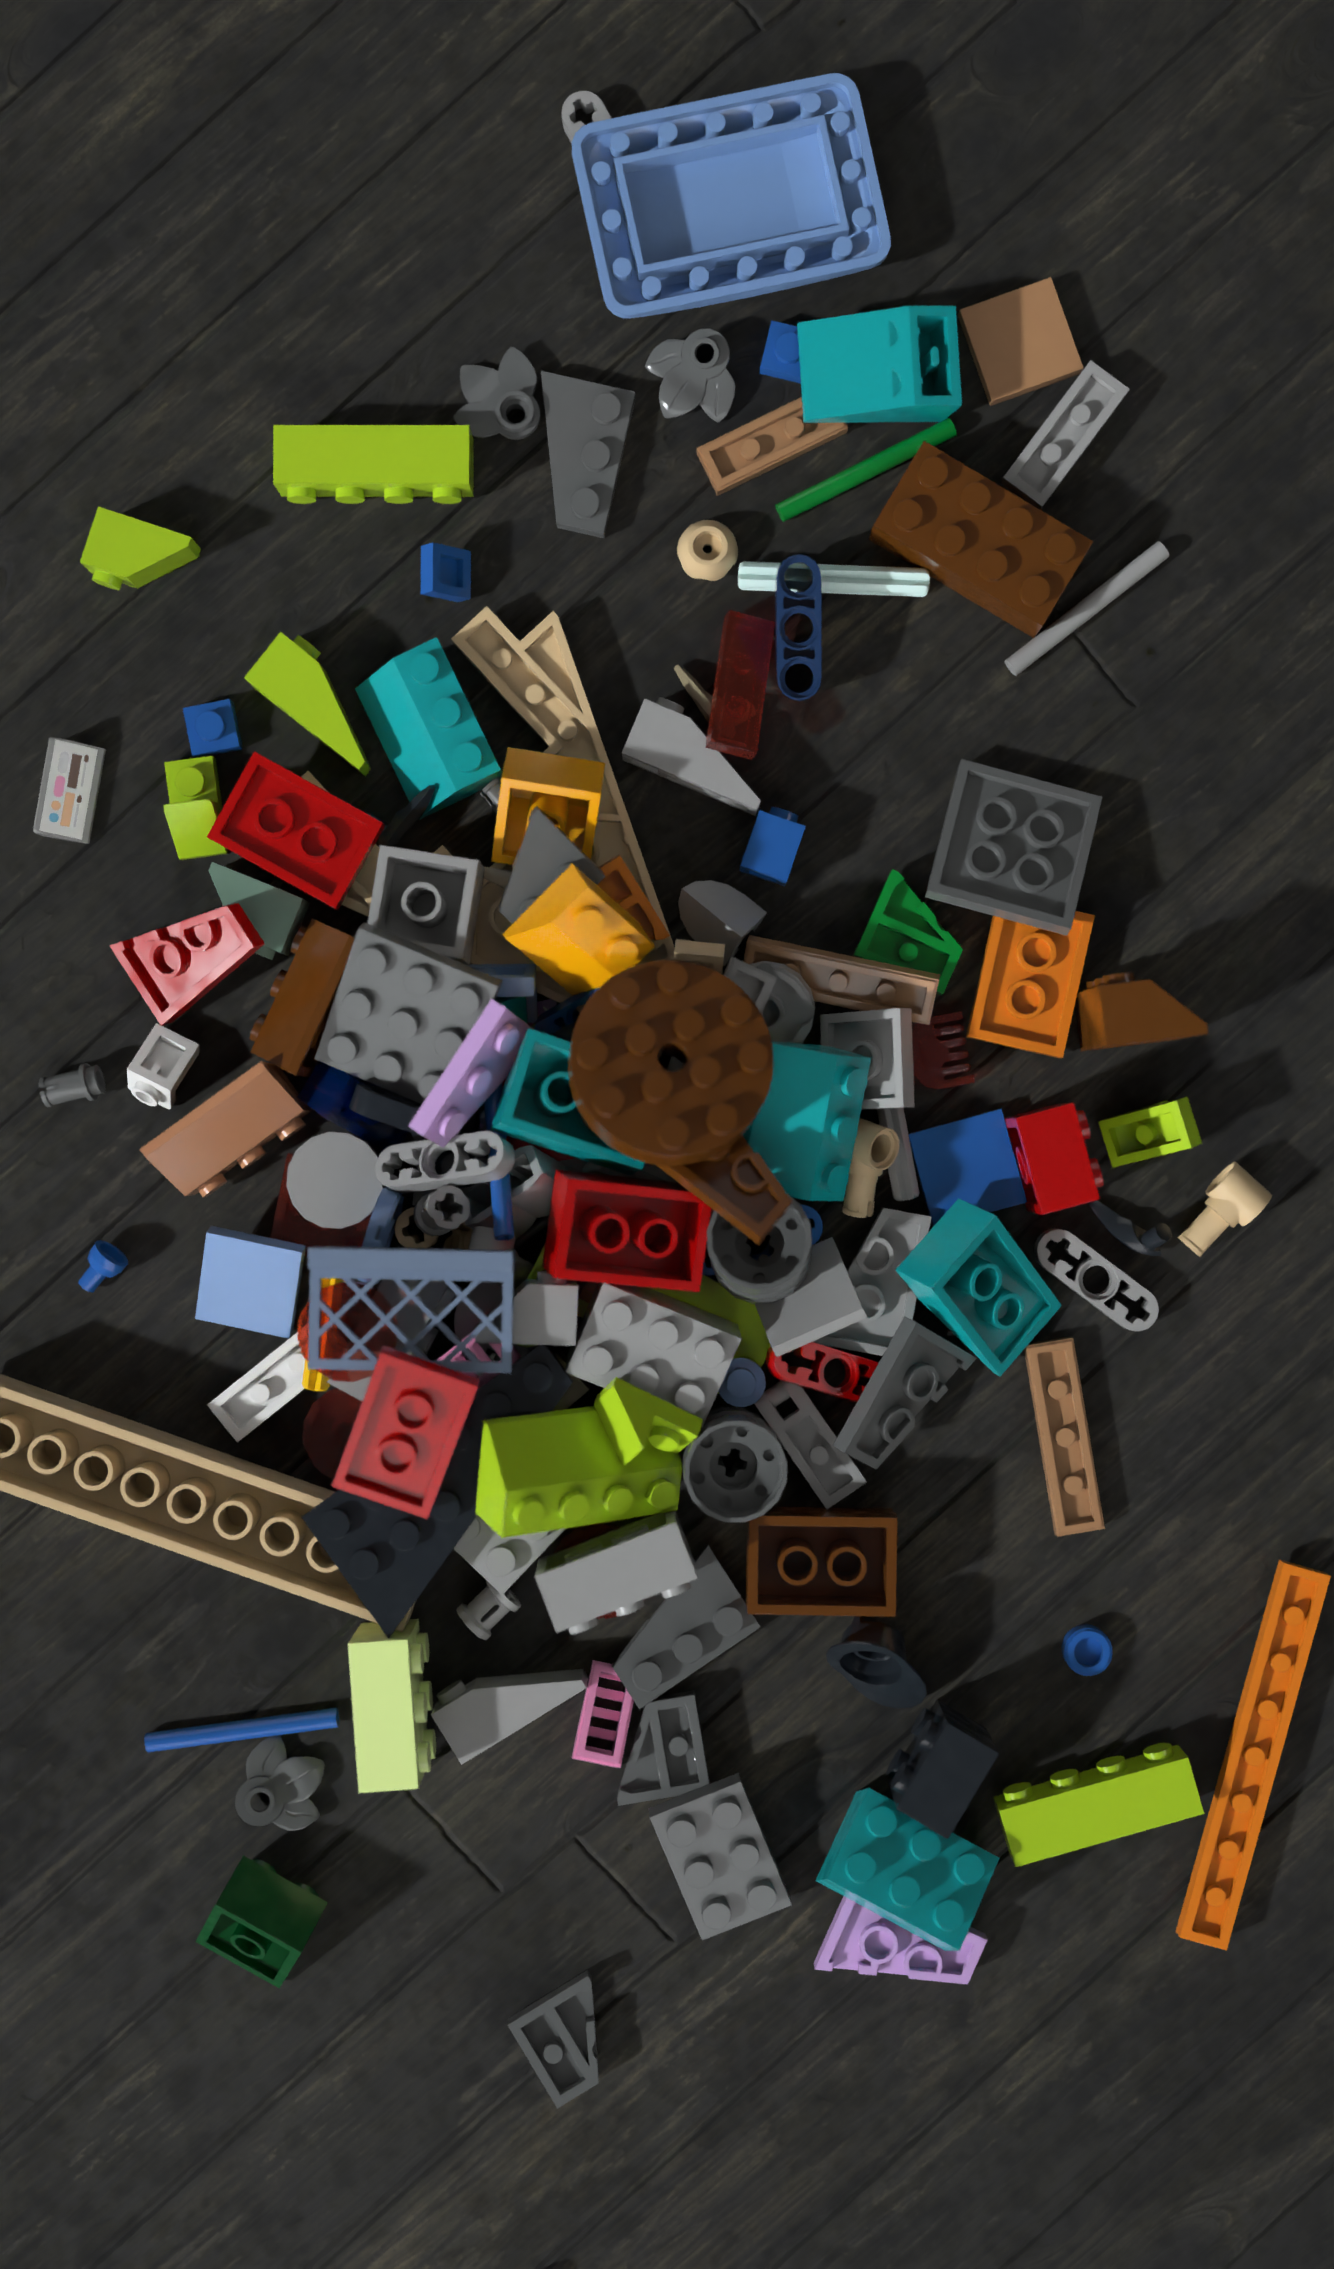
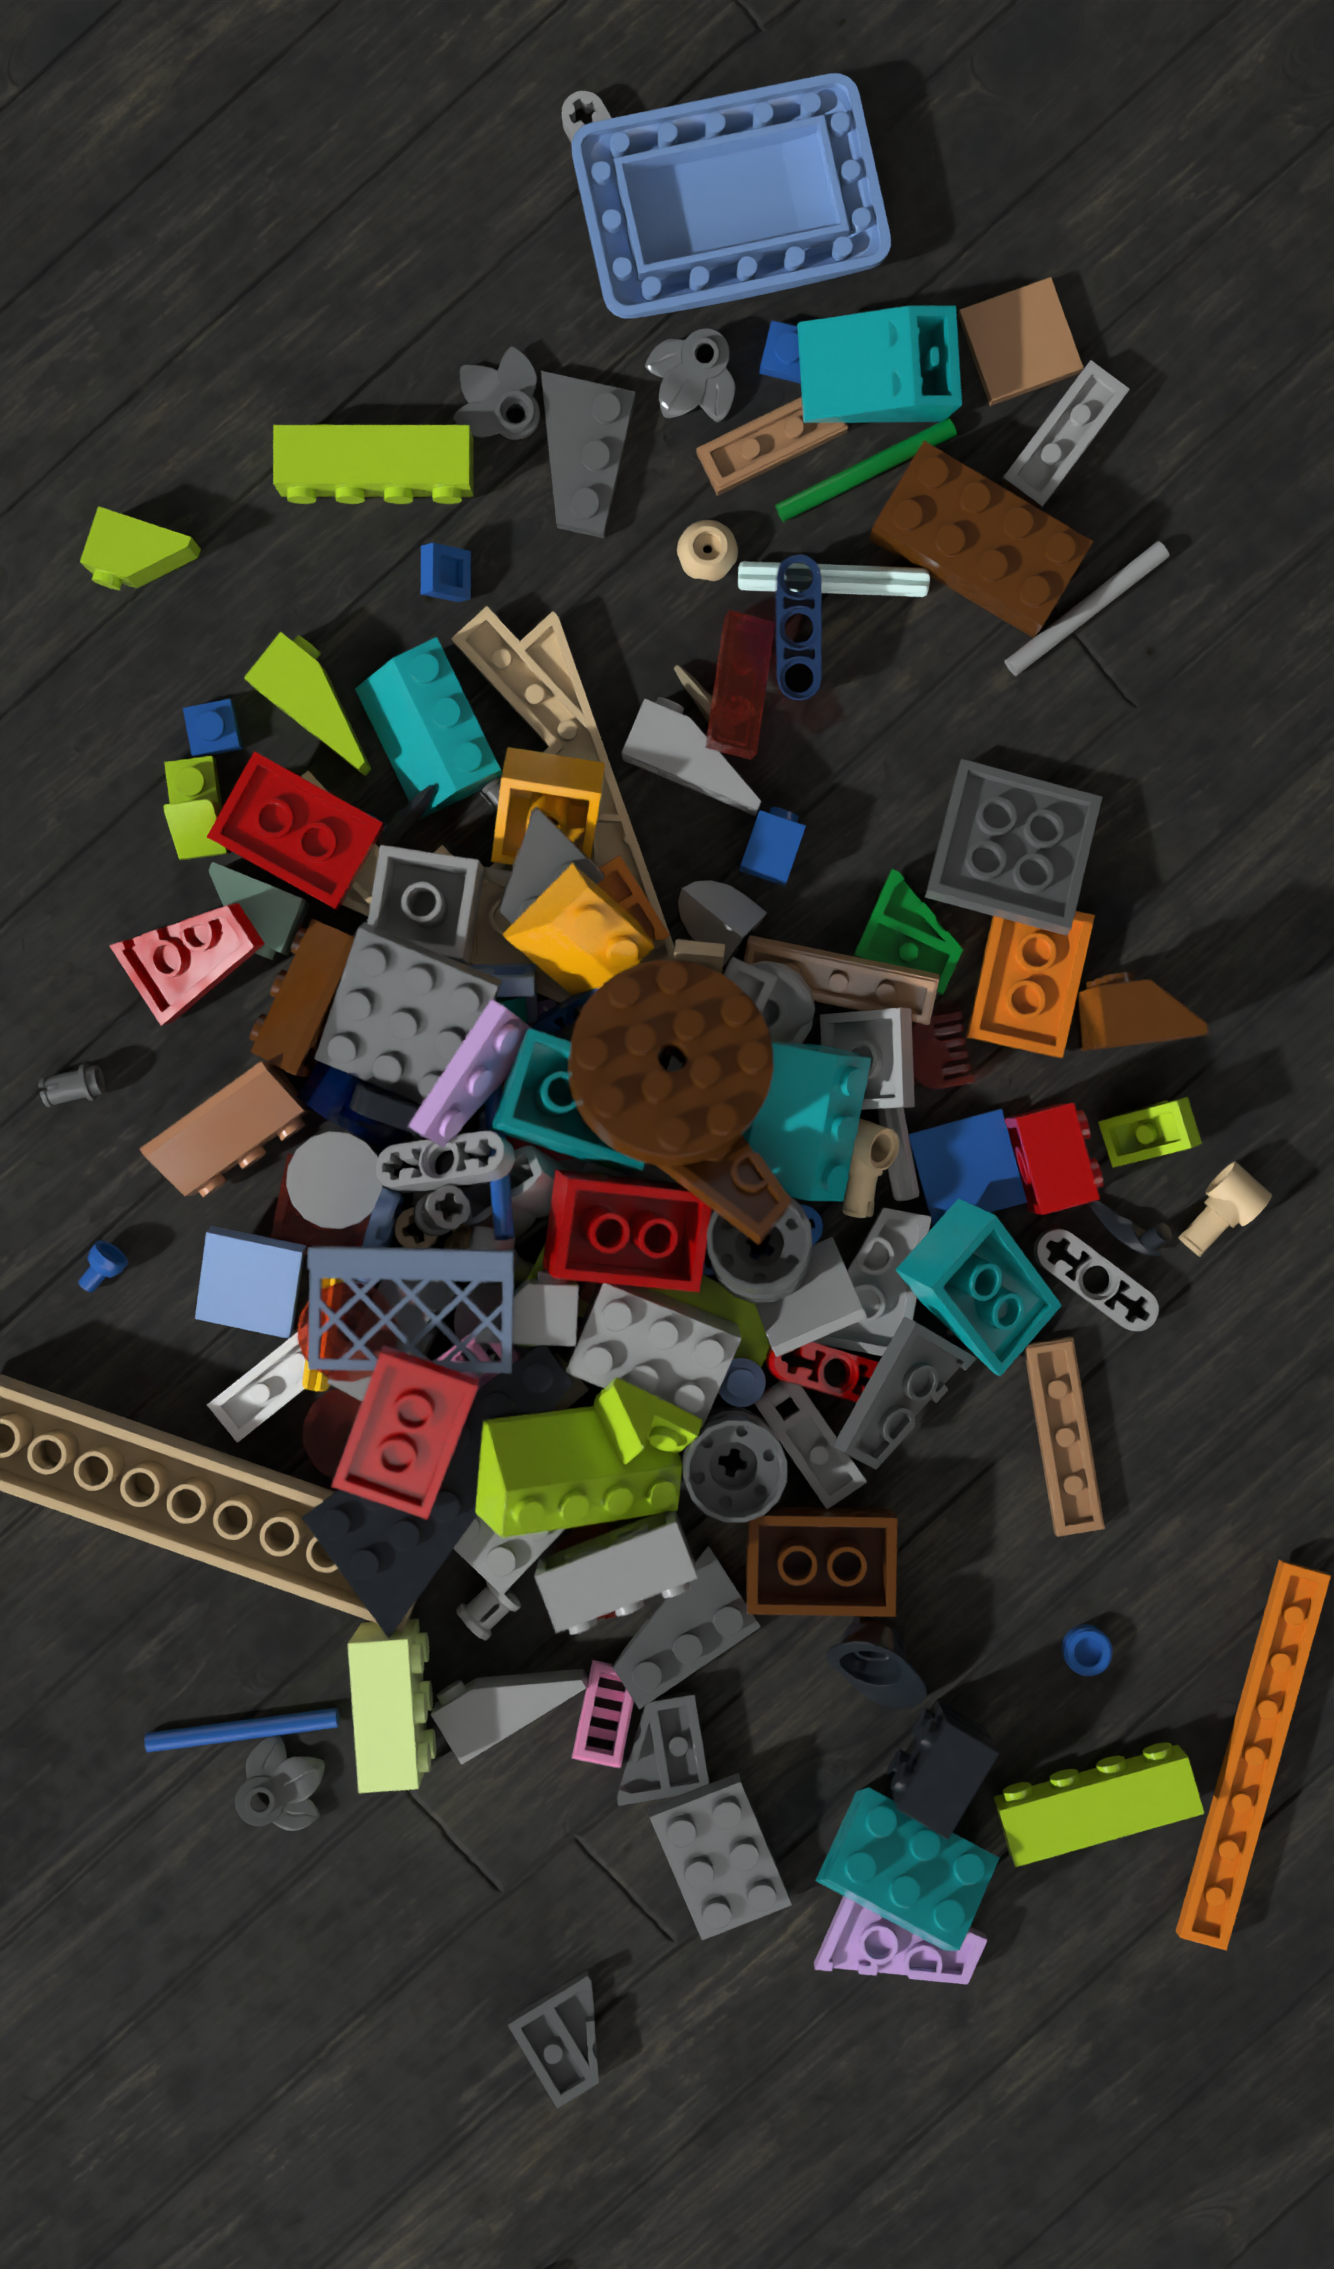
(69, 790): slope -> none
(160, 1066): white bracket -> none
(262, 1921): dark green slope -> none

